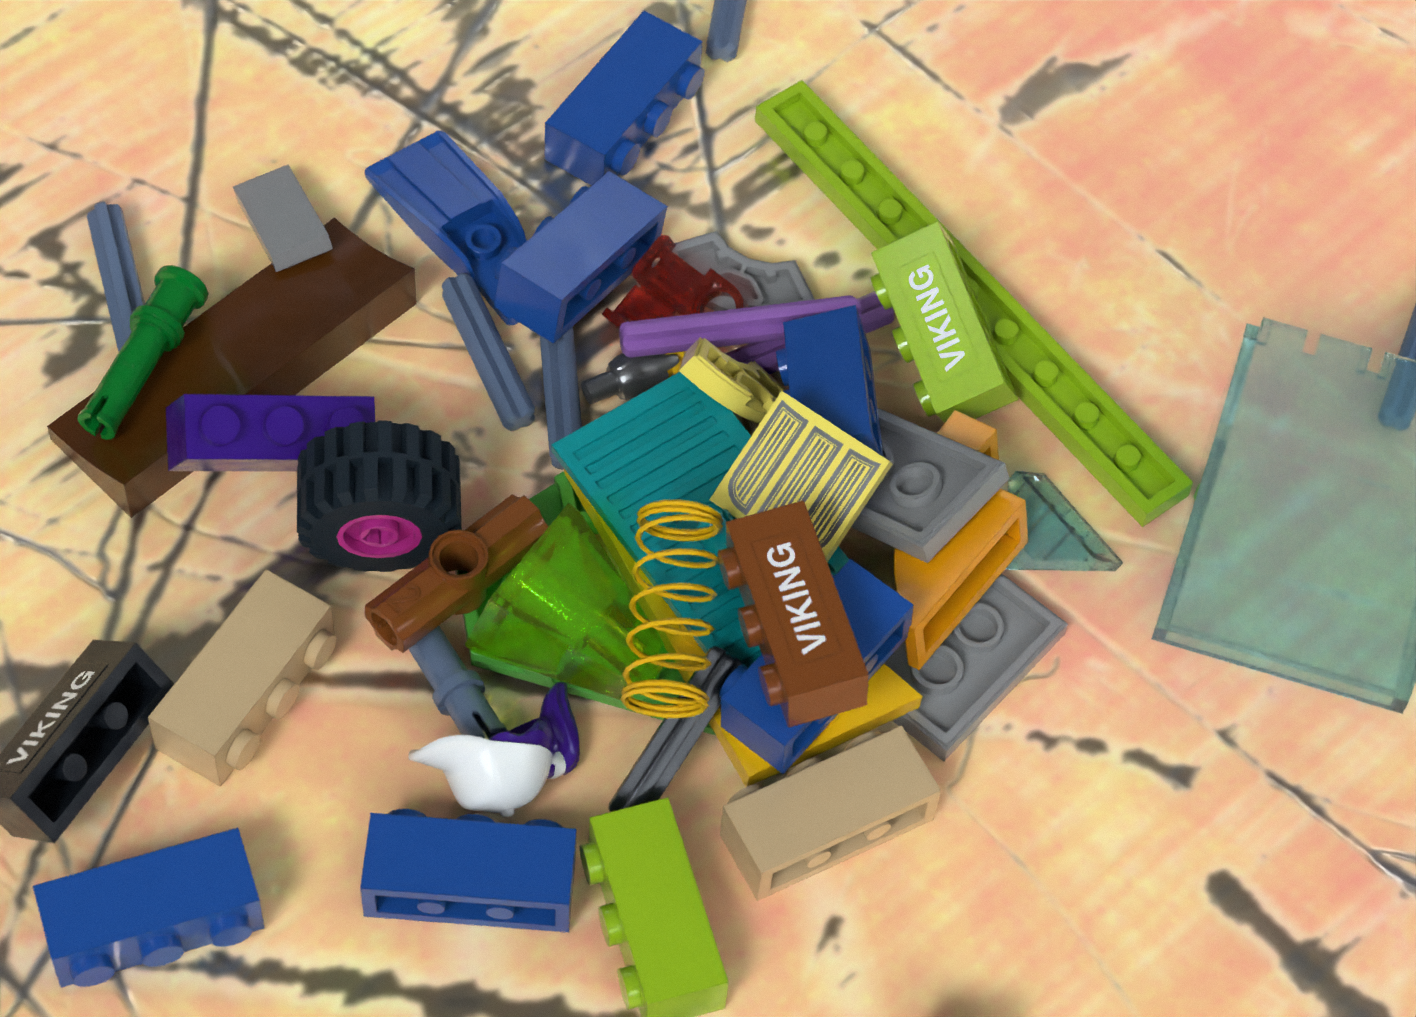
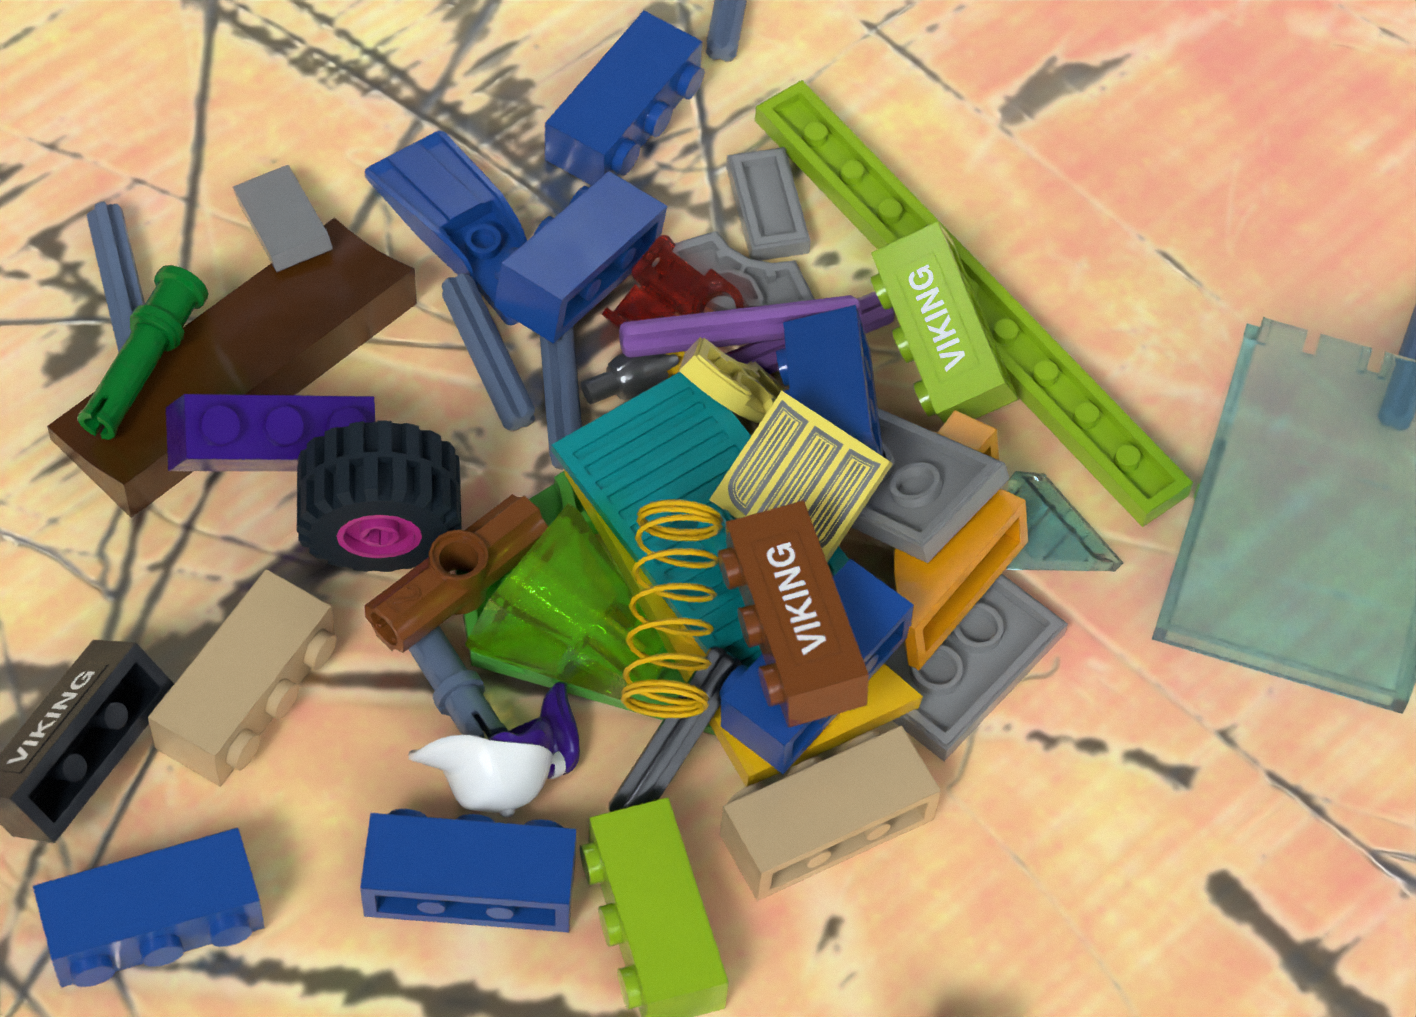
(768, 204): none -> light grey tile

